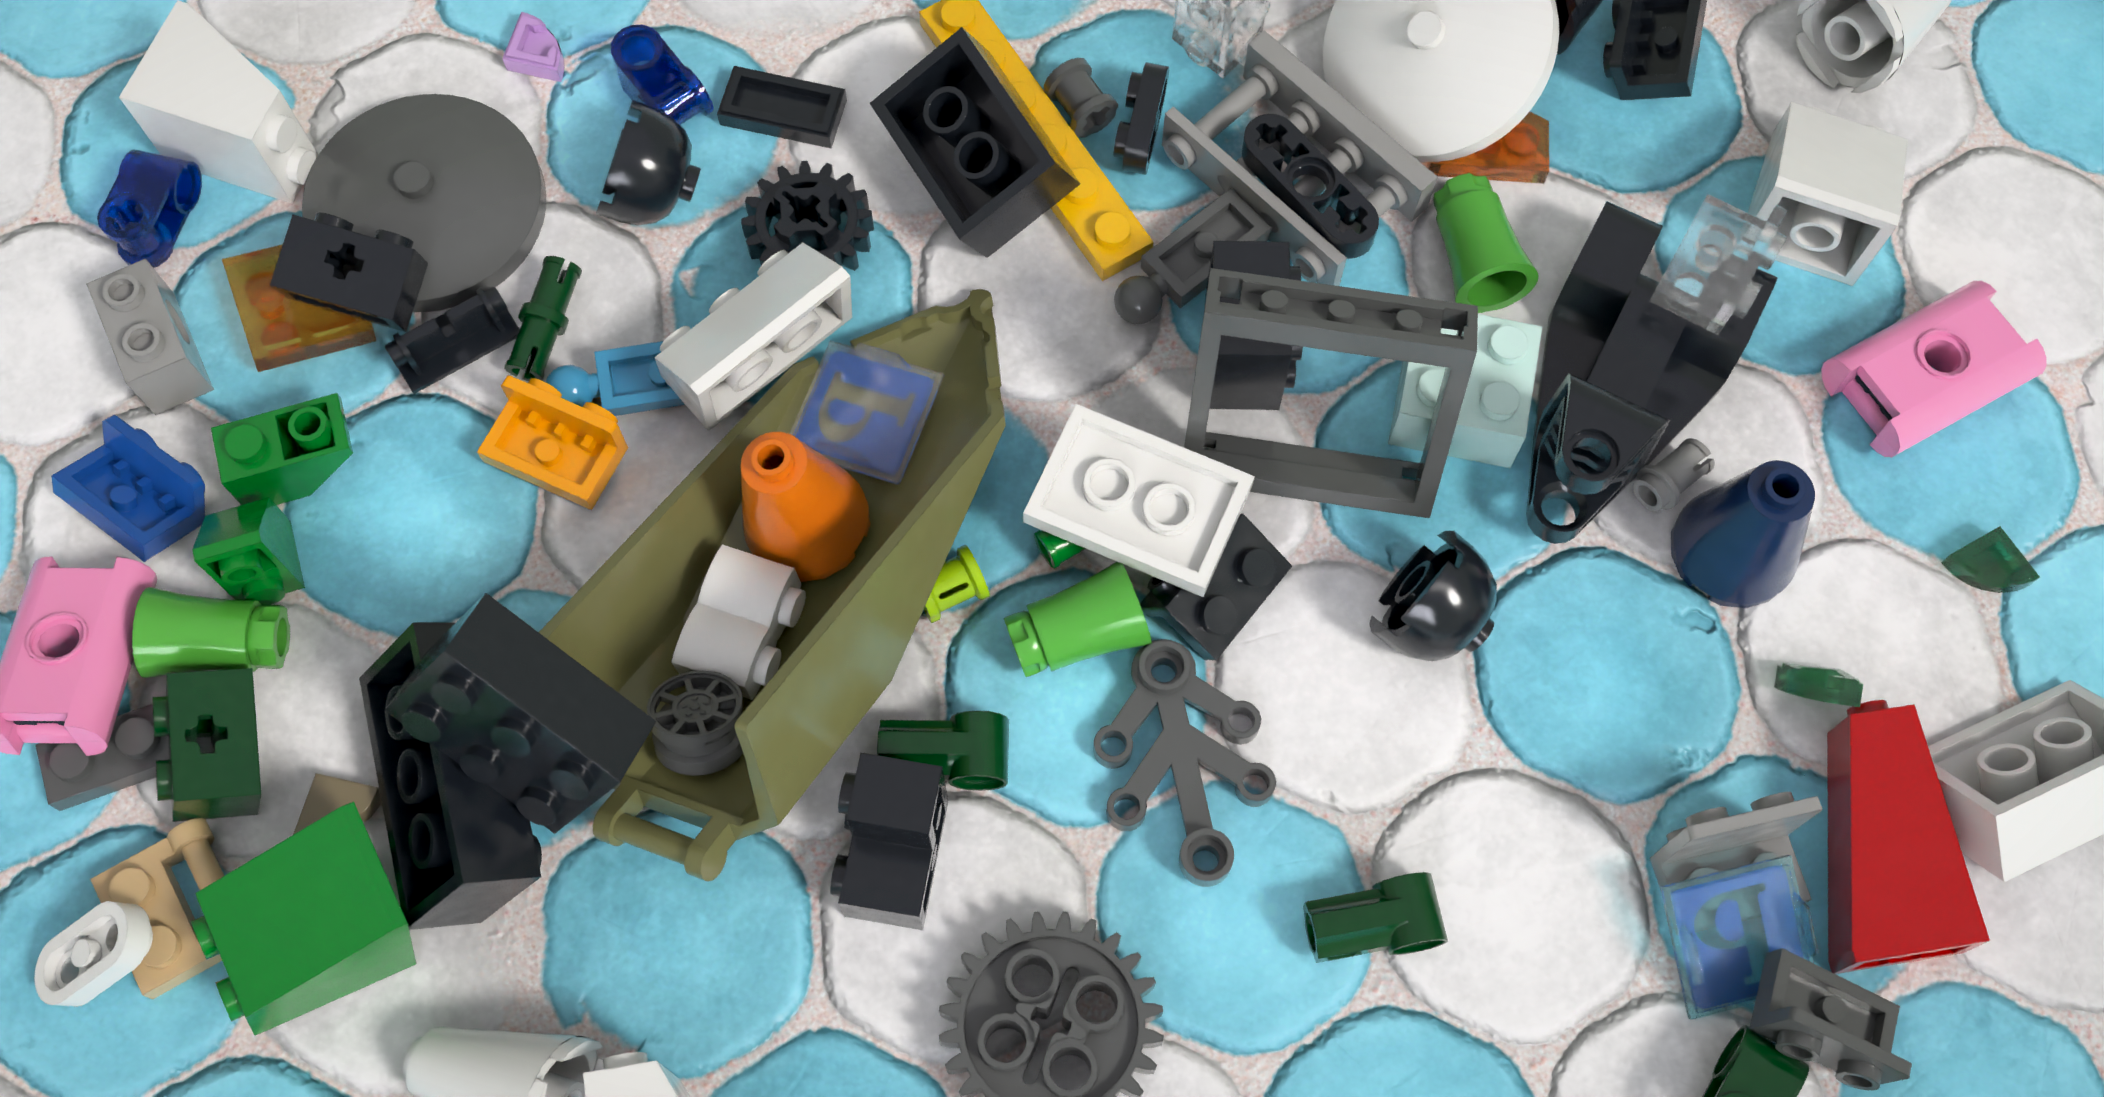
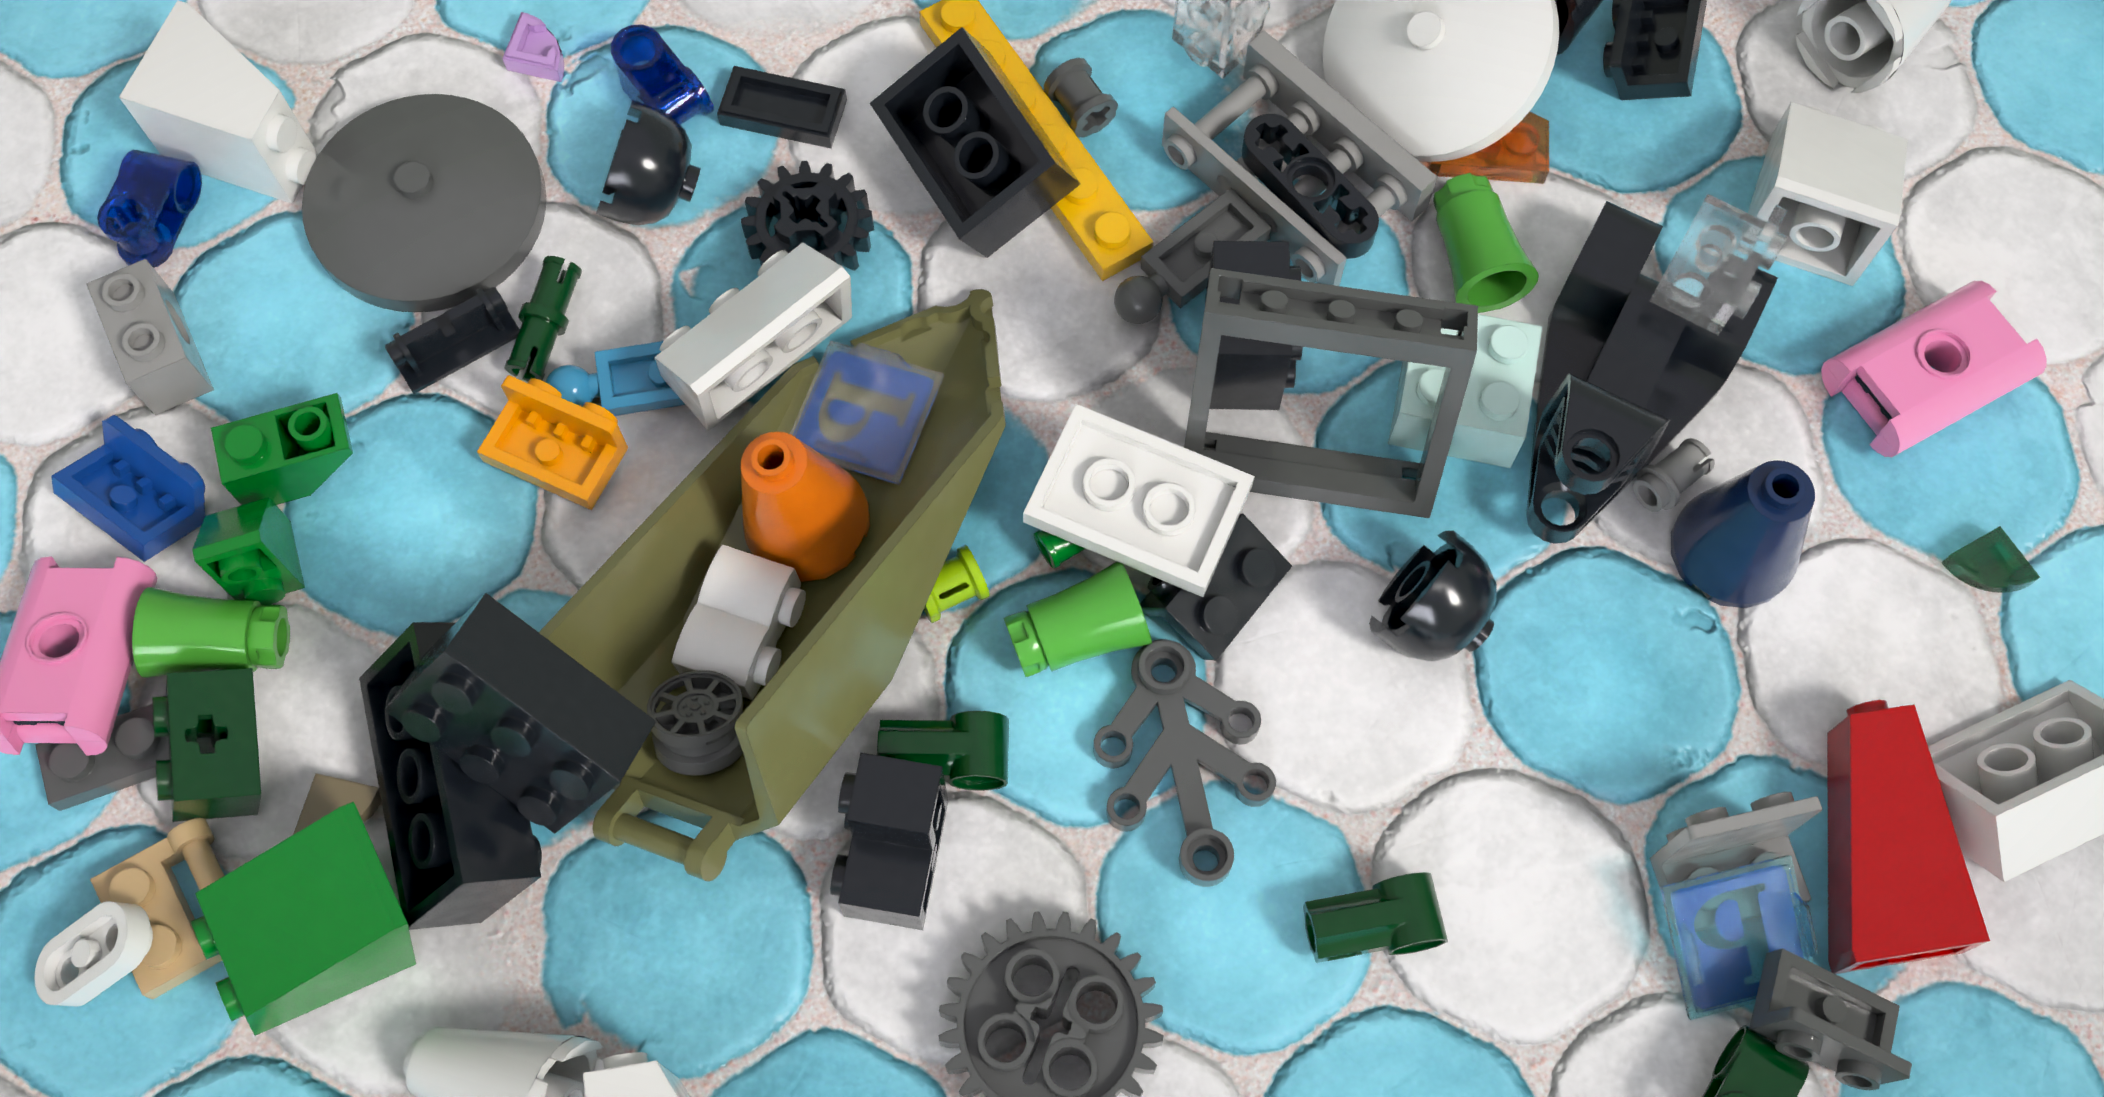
(281, 328): clear orange wing -> none
(313, 264): black brick -> none
(1147, 96): black plate -> none
(1819, 684): clear green tile -> none

